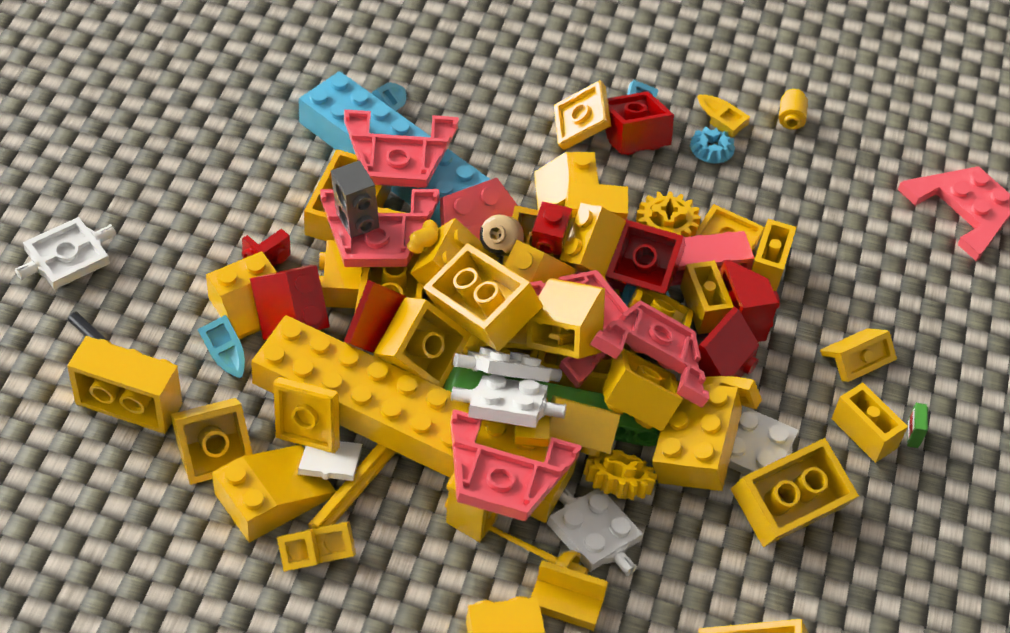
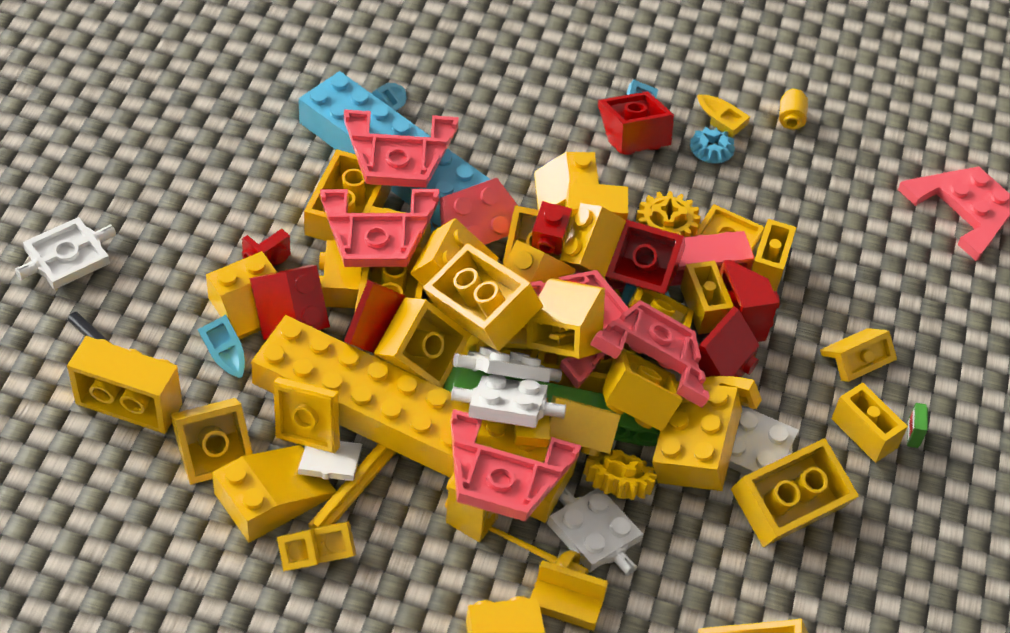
(355, 199): dark grey brick -> none
(423, 237): yellow arm -> none
(500, 234): tan head -> none
(582, 115): yellow tile -> none

